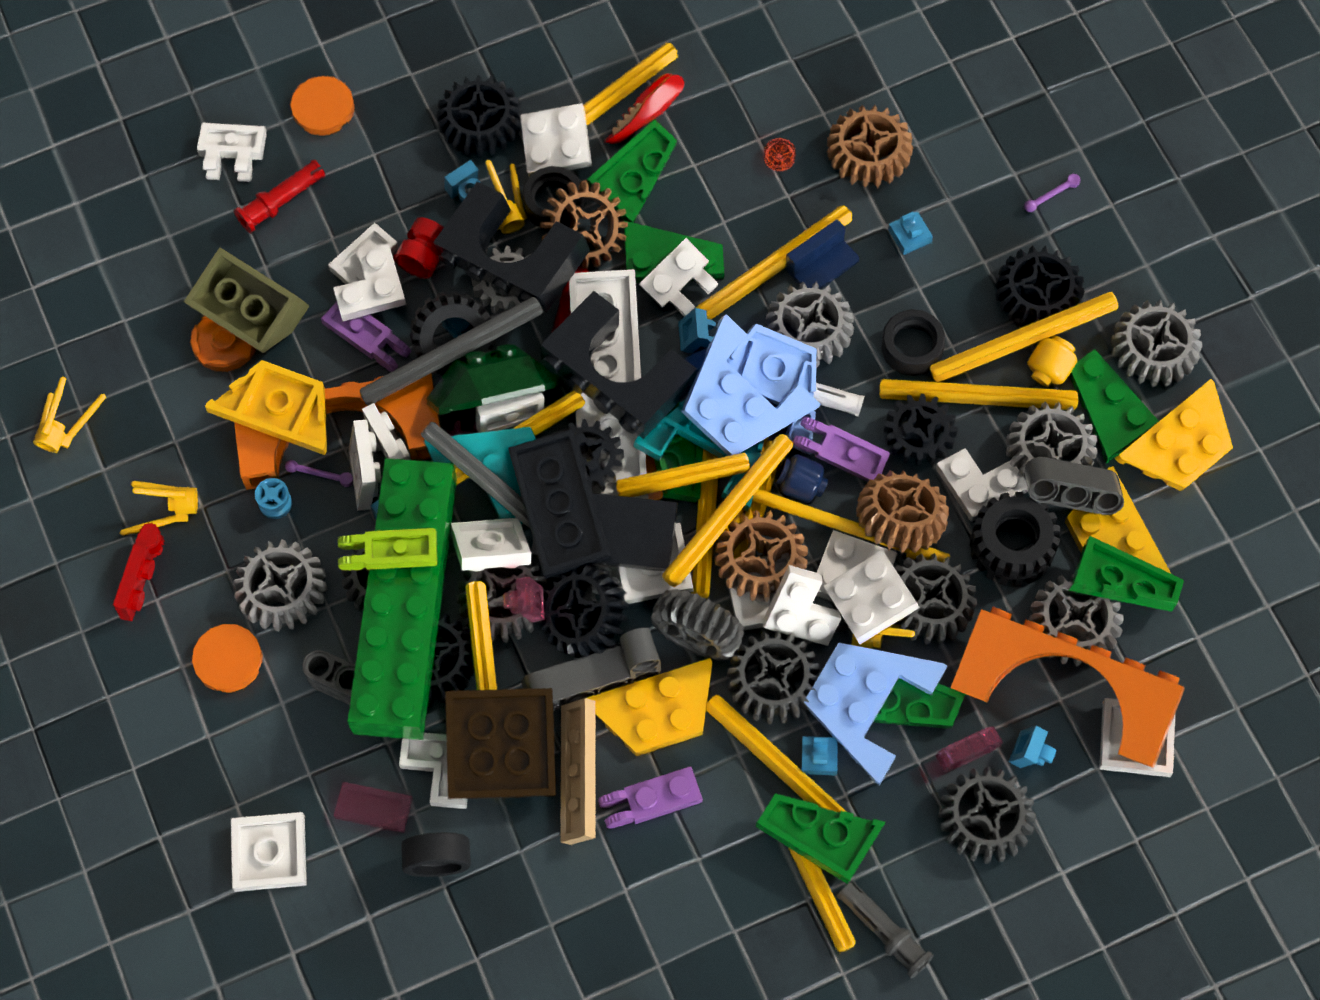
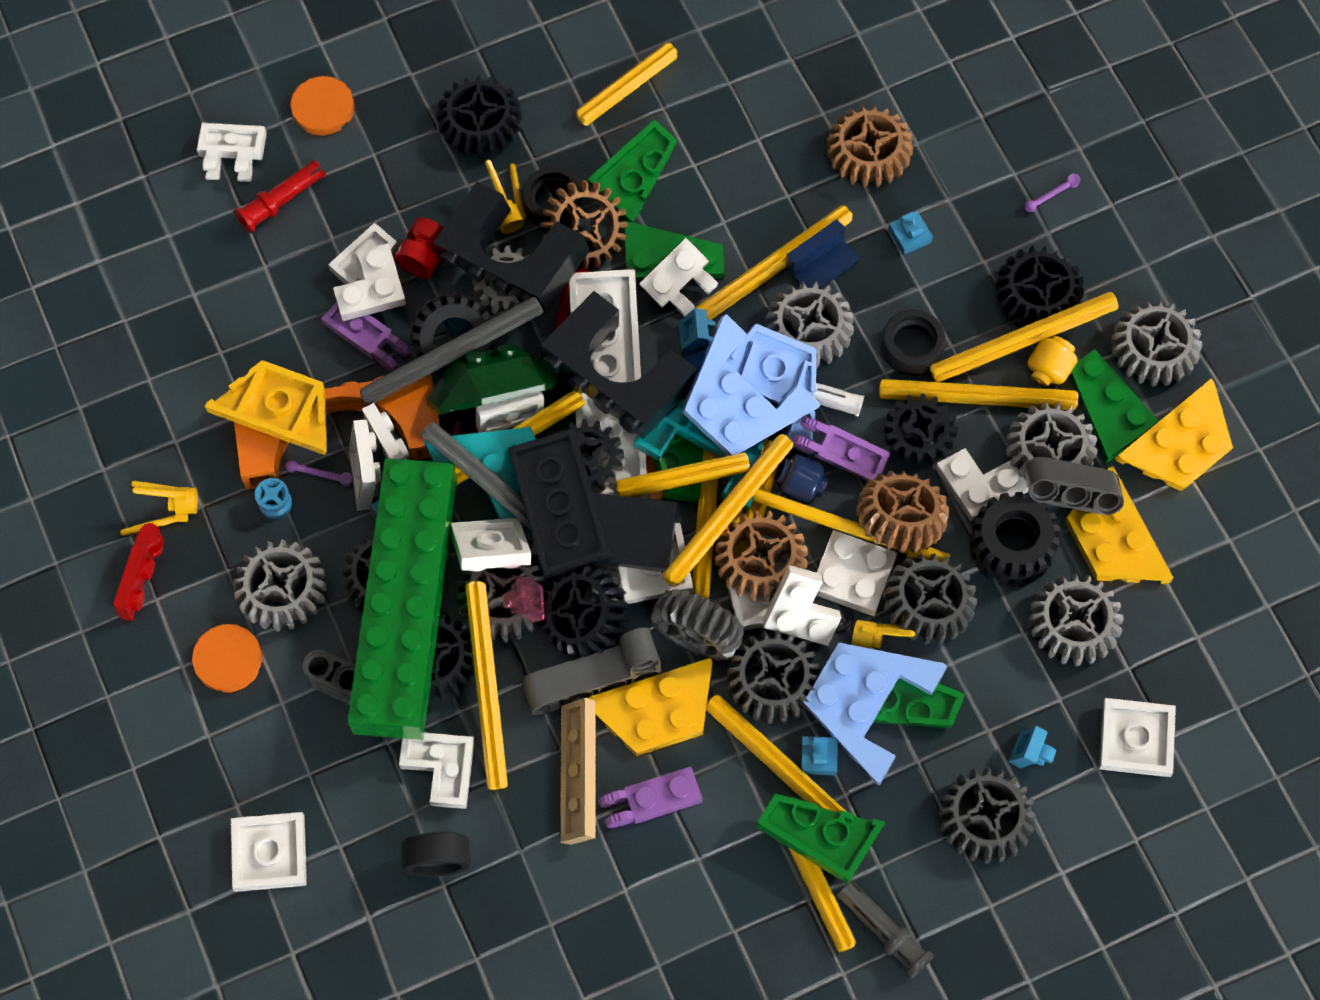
(51, 433): yellow plant -> none
(218, 347): orange tile -> none
(246, 302): olive slope -> none
(373, 807): clear pink tile -> none
(390, 549): lime hinge -> none
(461, 179): dark azure tile -> none
(500, 743): dark brown plate -> none
(556, 138): white plate -> none
(648, 106): red animal -> none
(779, 154): clear red tile -> none
(871, 596): white plate -> none
(969, 749): clear pink beam -> none
(1124, 578): green wing -> none
(1144, 699): orange arch -> none

